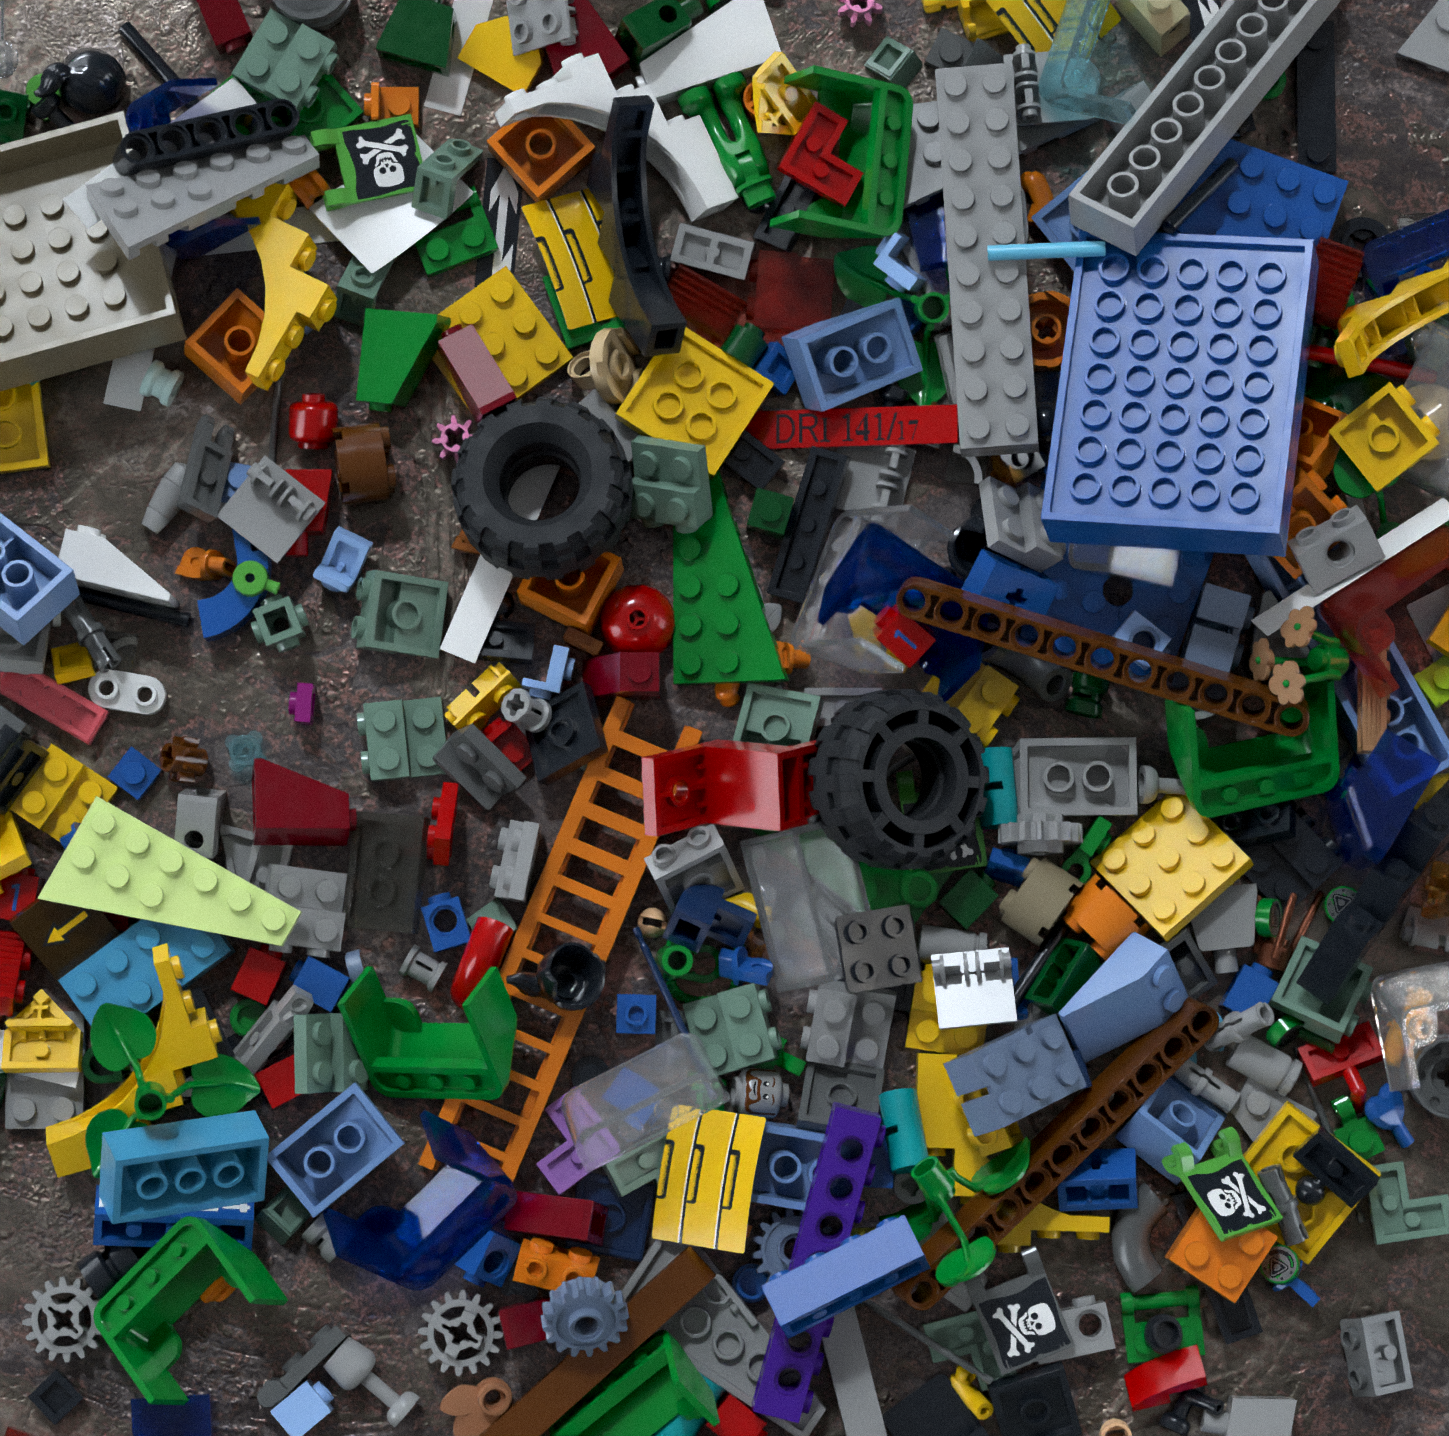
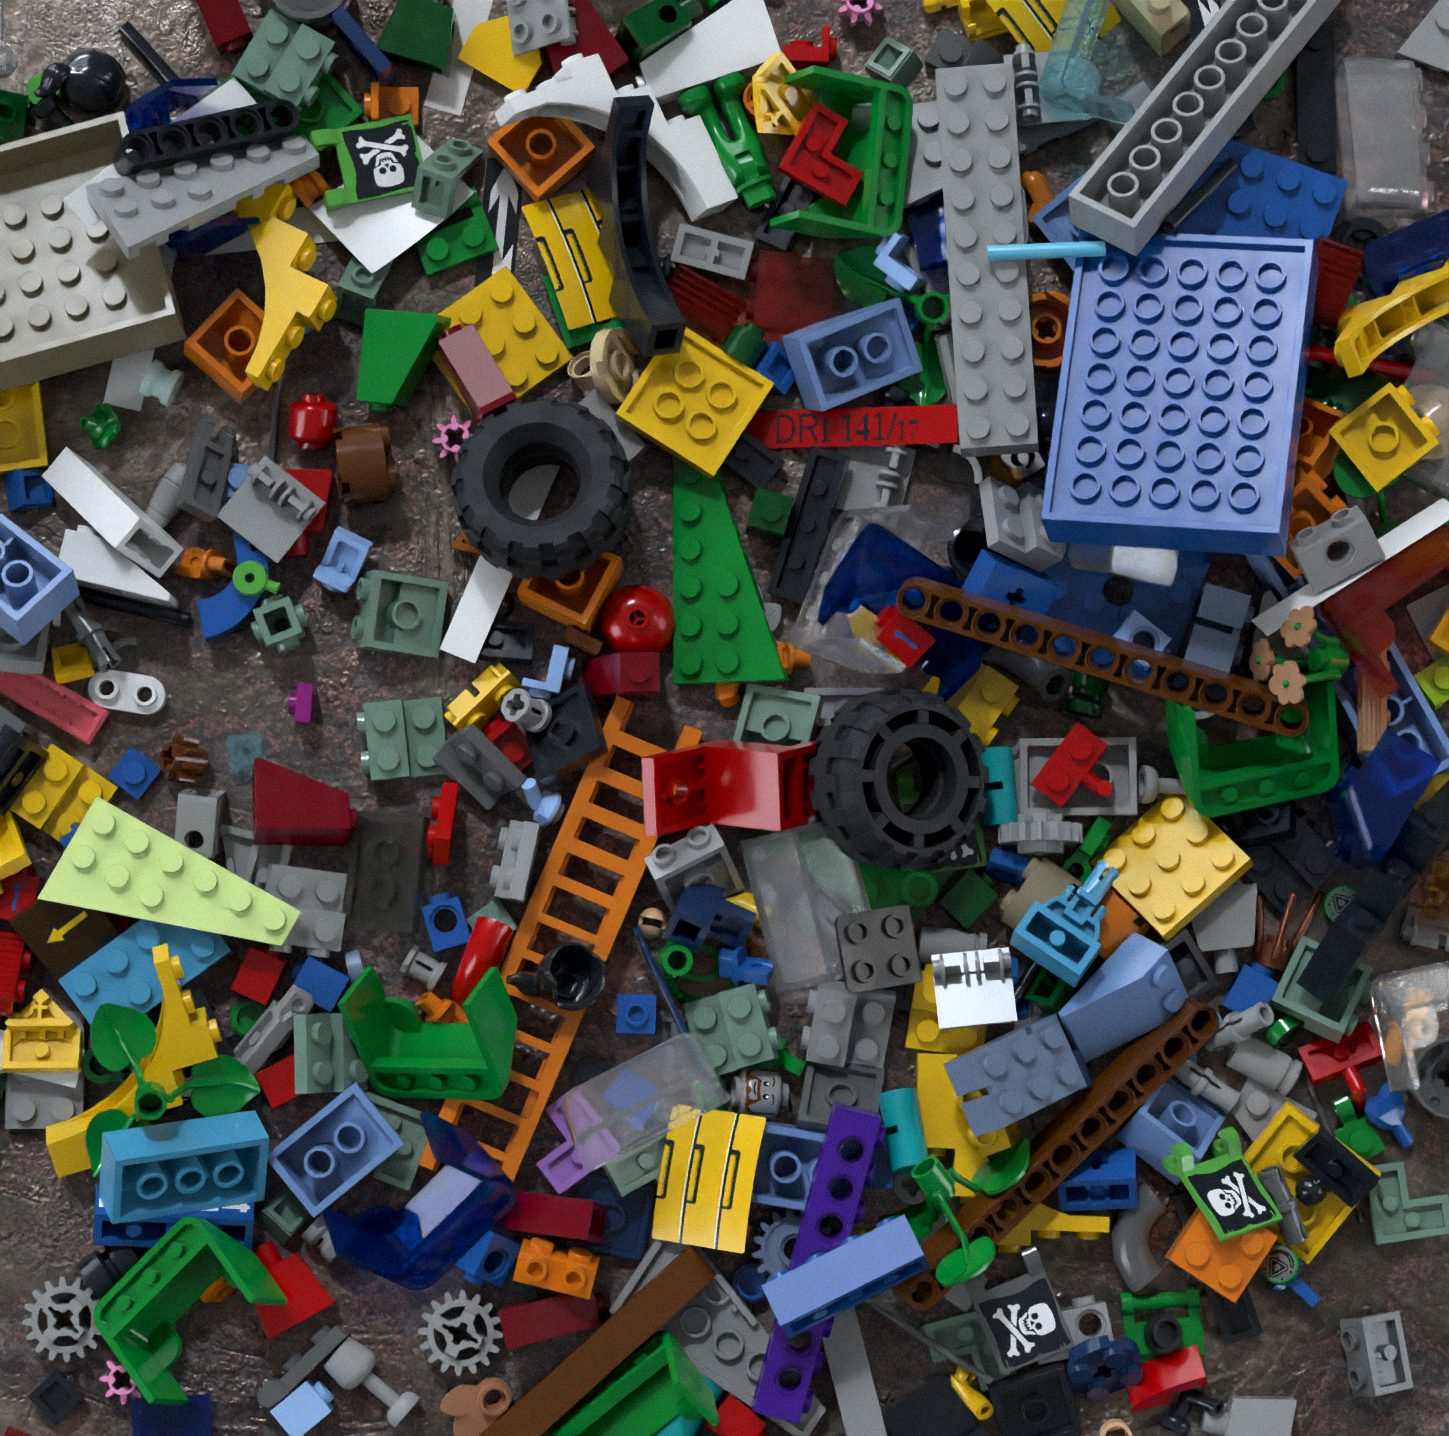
(28, 490): none -> blue slope
(101, 426): none -> green plant
(112, 513): none -> white slope
(112, 1380): none -> bright pink gear
(299, 1284): none -> red torso
(363, 48): none -> dark blue tile
(403, 1164): none -> sand green plate
(441, 1010): none -> orange piece
(546, 805): none -> light blue plate
(584, 1315): sand blue gear -> none
(670, 484): sand green plate -> none
(804, 53): none -> red bracket
(1062, 932): none -> dark azure brick
(1072, 766): none -> red plate
(1120, 1367): none -> dark blue plate
(1268, 917): green tile -> none
(1317, 1037): dark green leg -> none
(1382, 137): none -> clear windscreen

